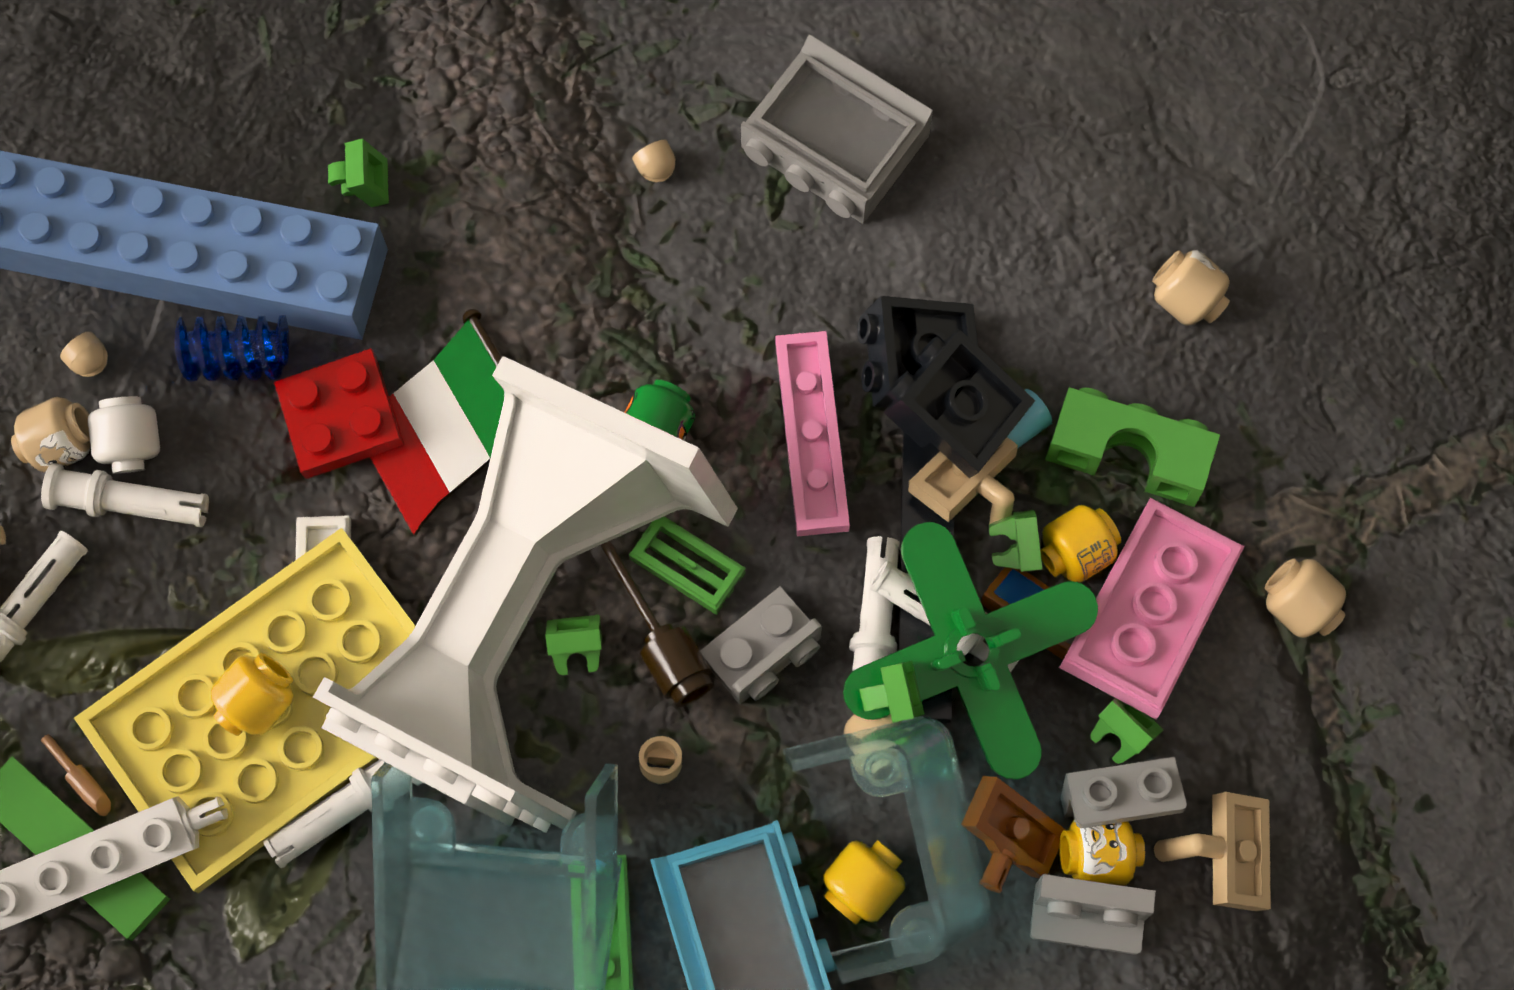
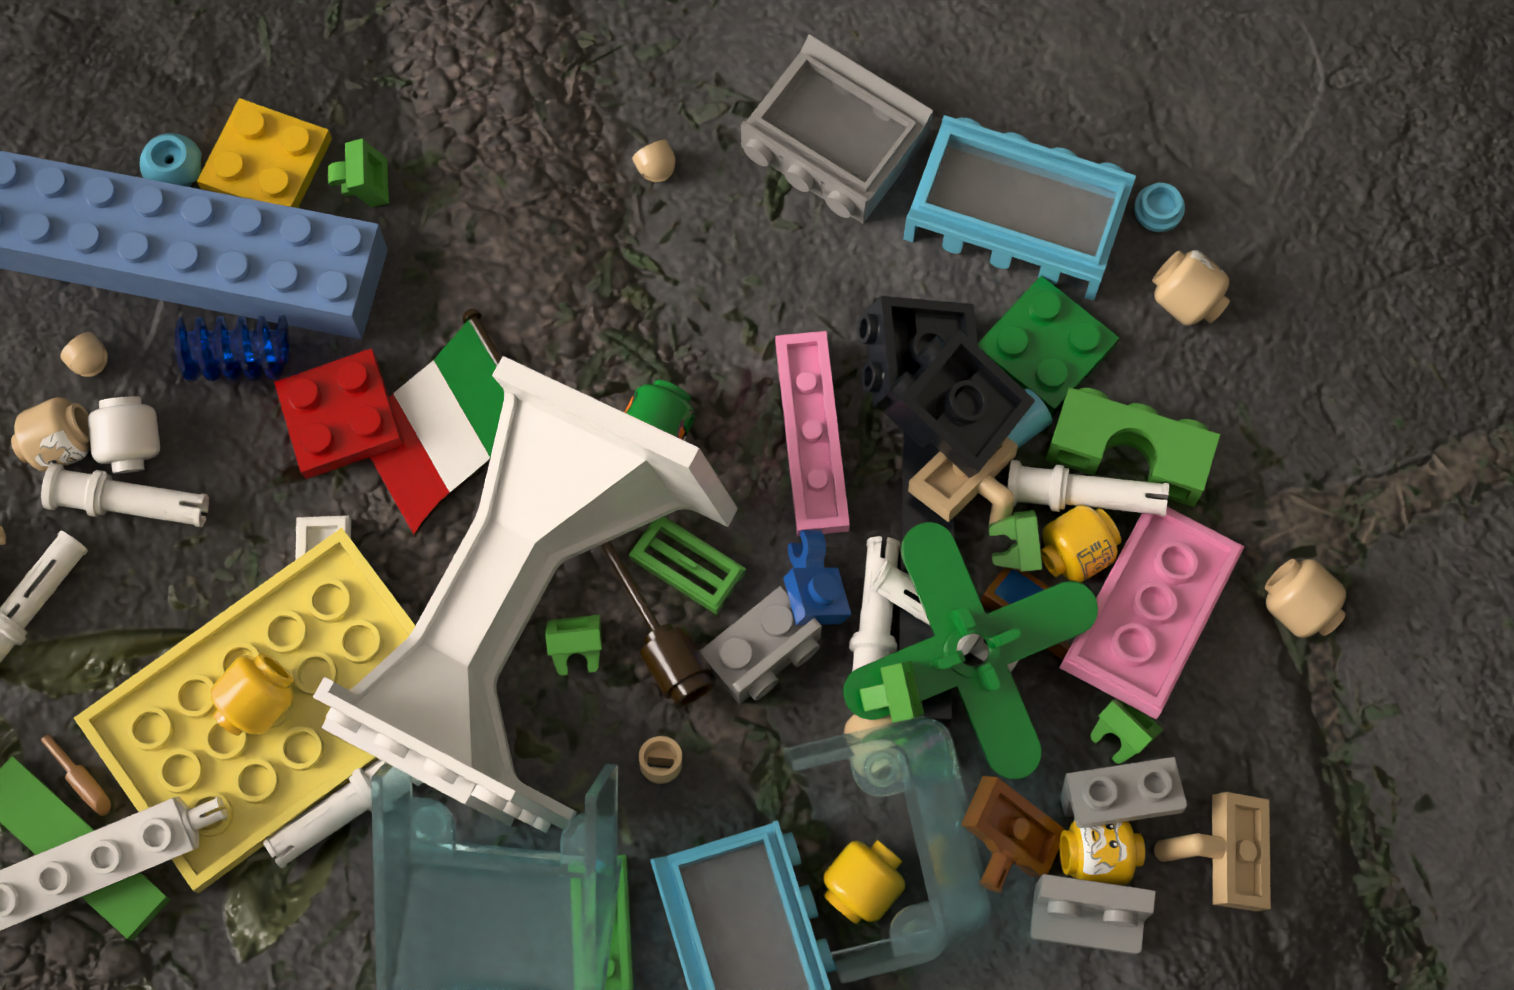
(186, 163): none -> medium azure plate
(265, 156): none -> yellow plate
(811, 587): none -> blue plate
(1020, 201): none -> window
(1048, 343): none -> green plate
(1059, 488): none -> white pin
(1159, 207): none -> medium azure plate

